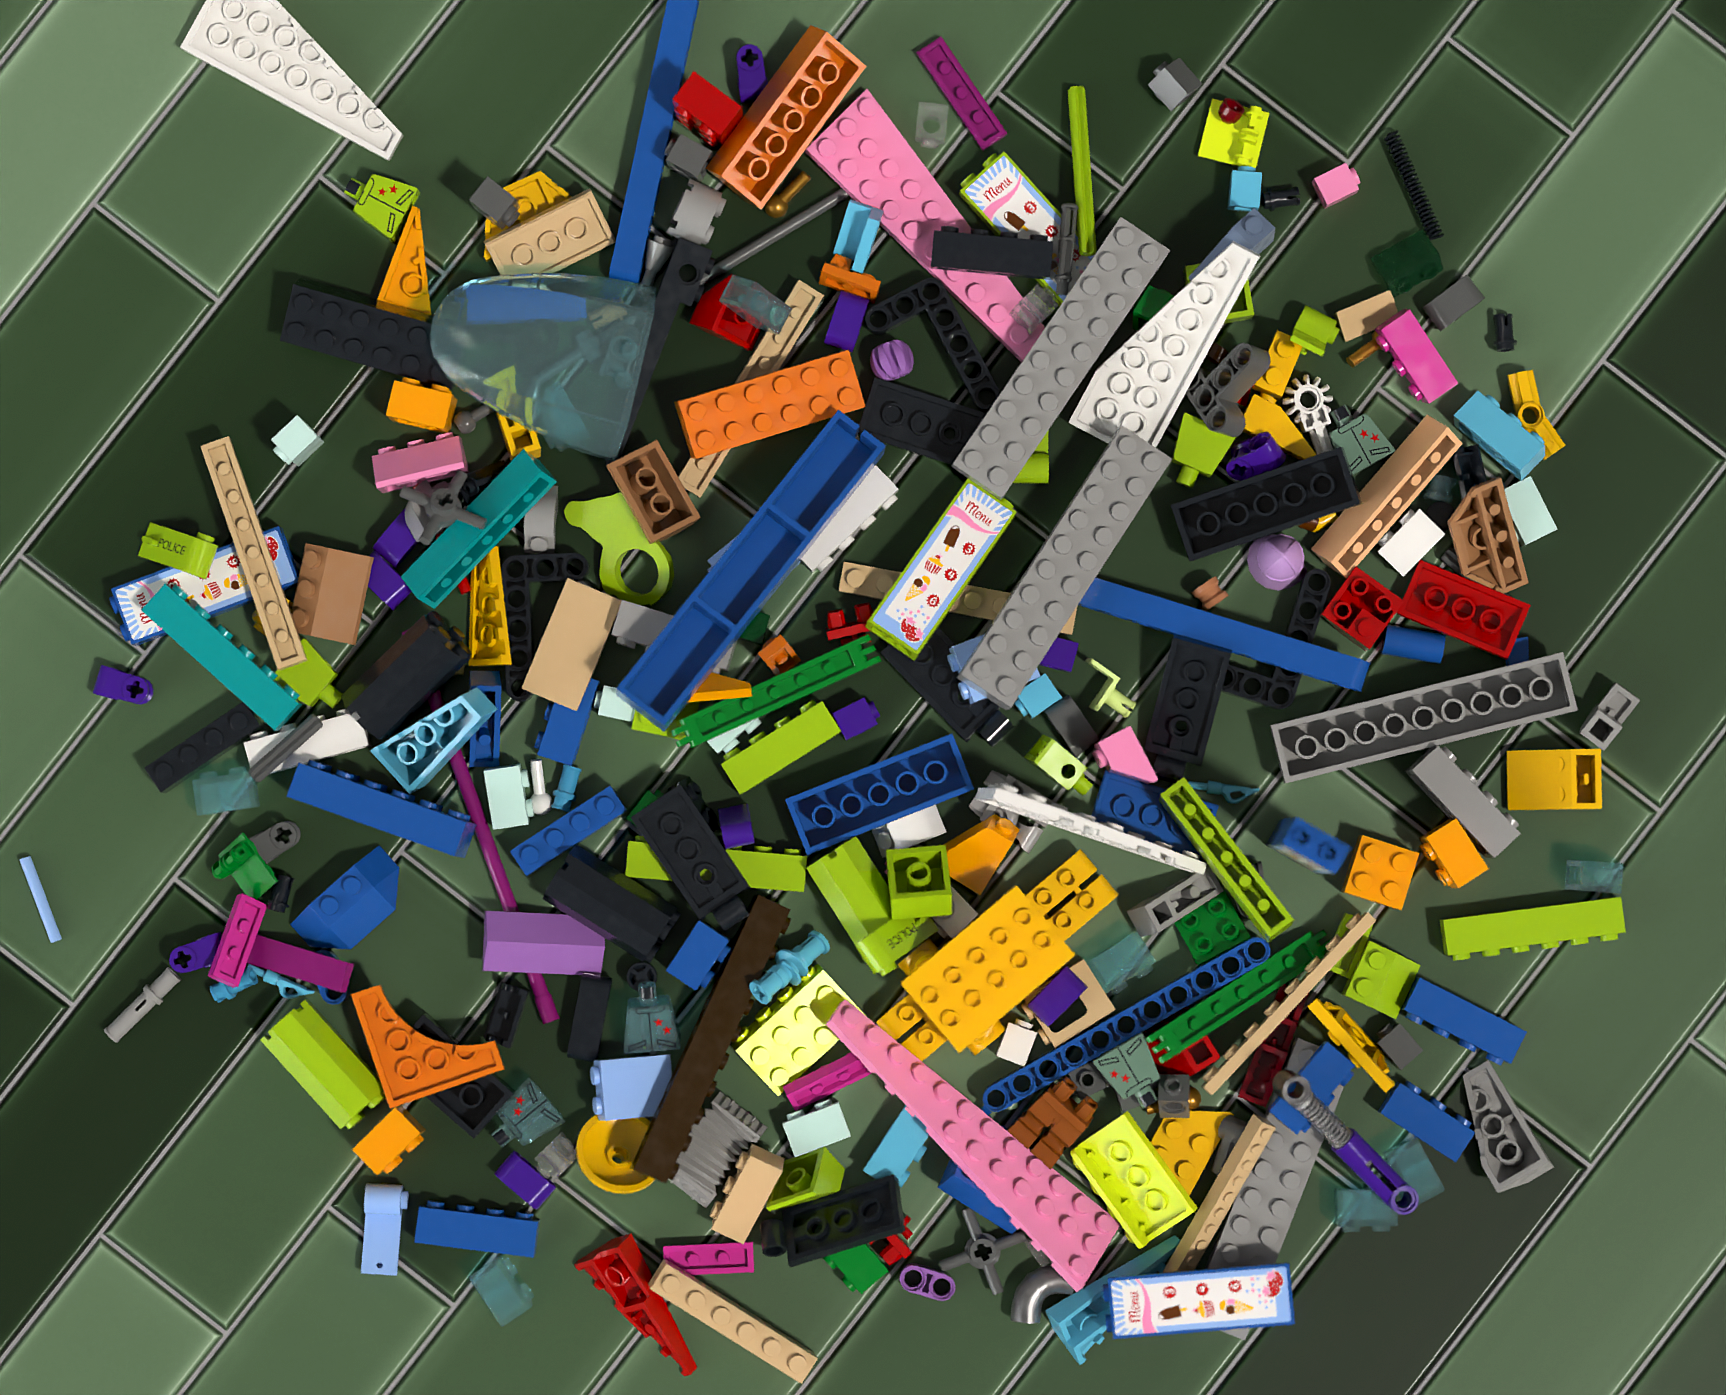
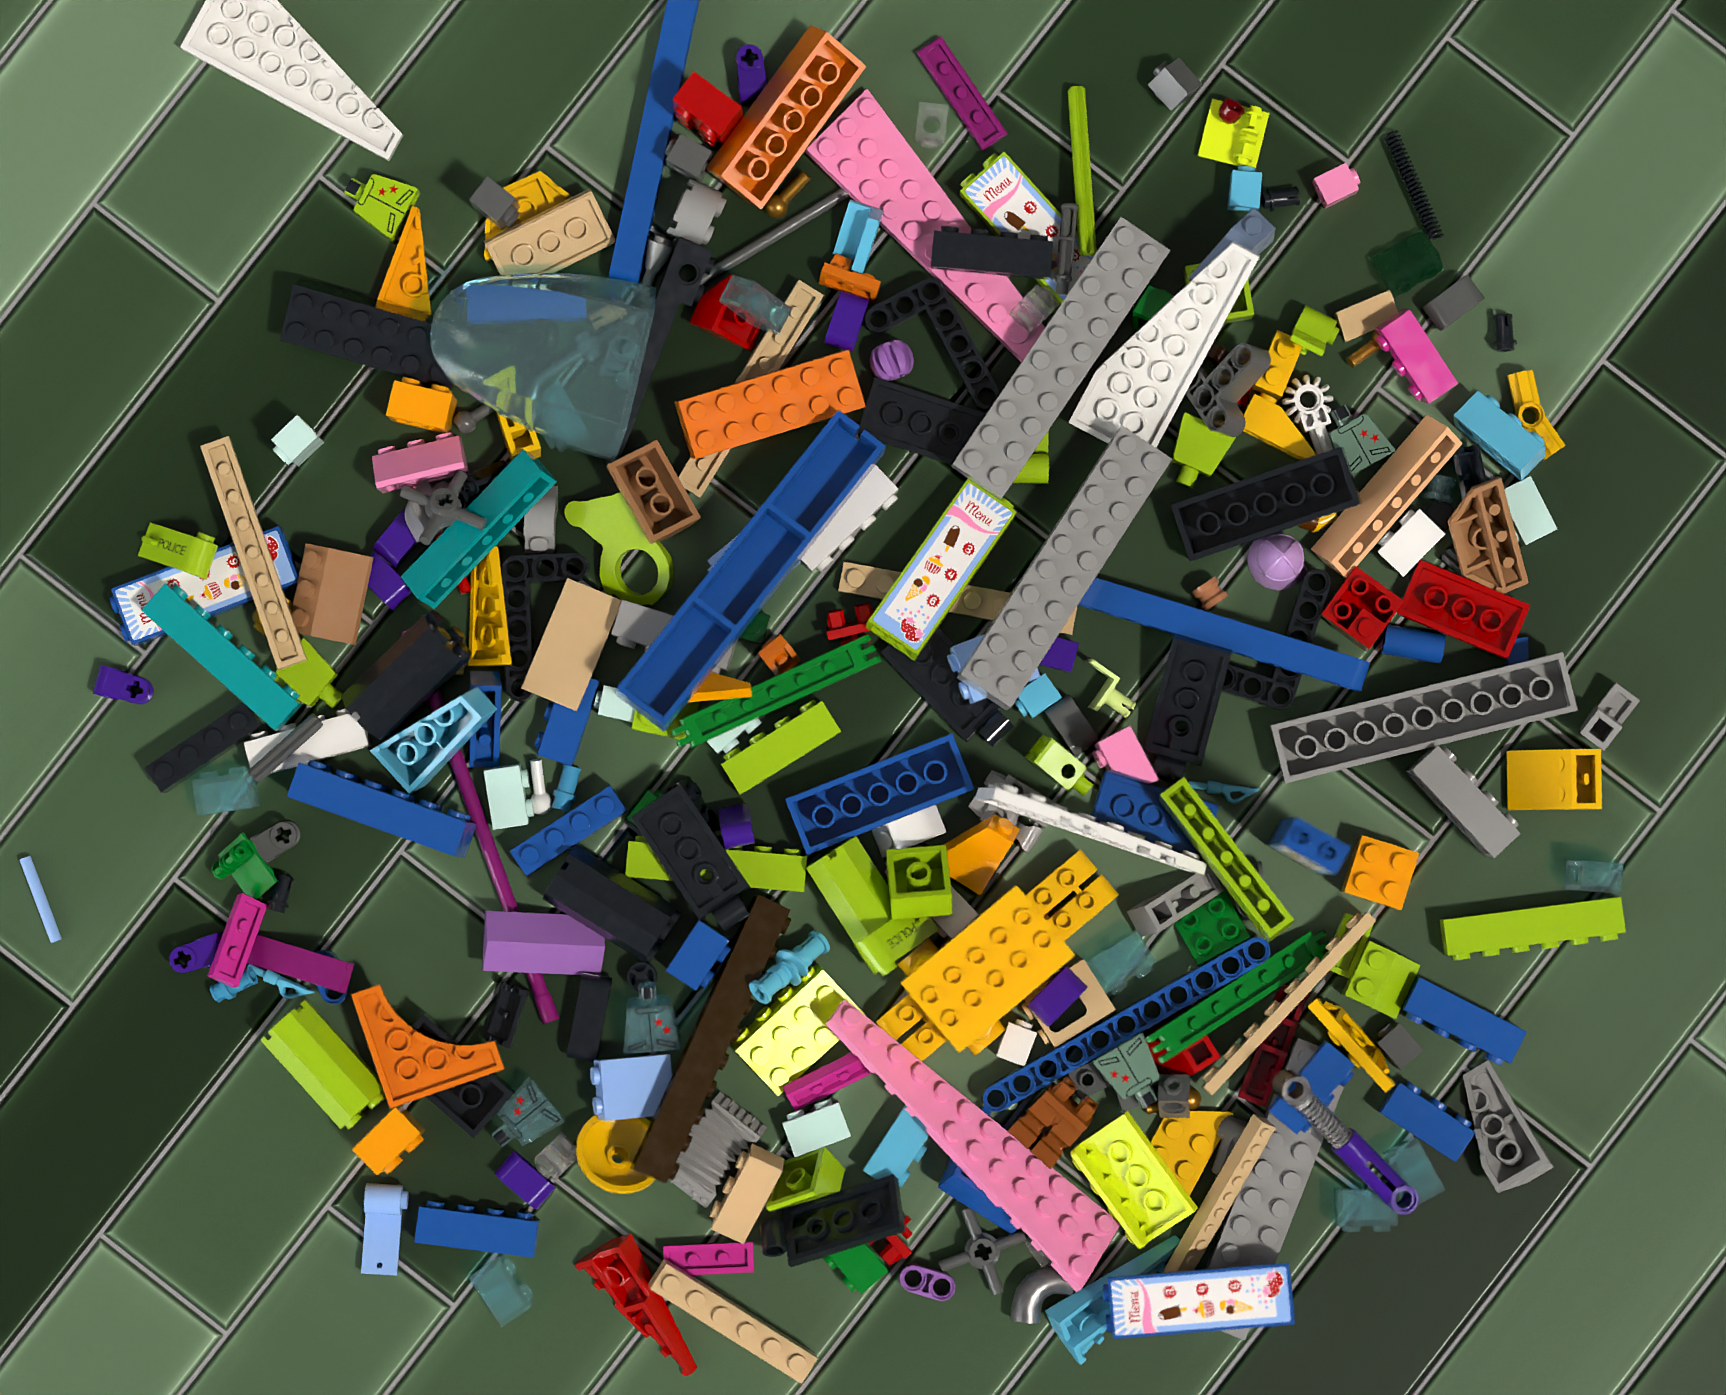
(151, 995): light grey pin -> none
(351, 904): blue wedge -> none
(856, 718): dark purple brick -> none
(1254, 457): dark purple piece -> none
(1452, 853): light orange brick -> none

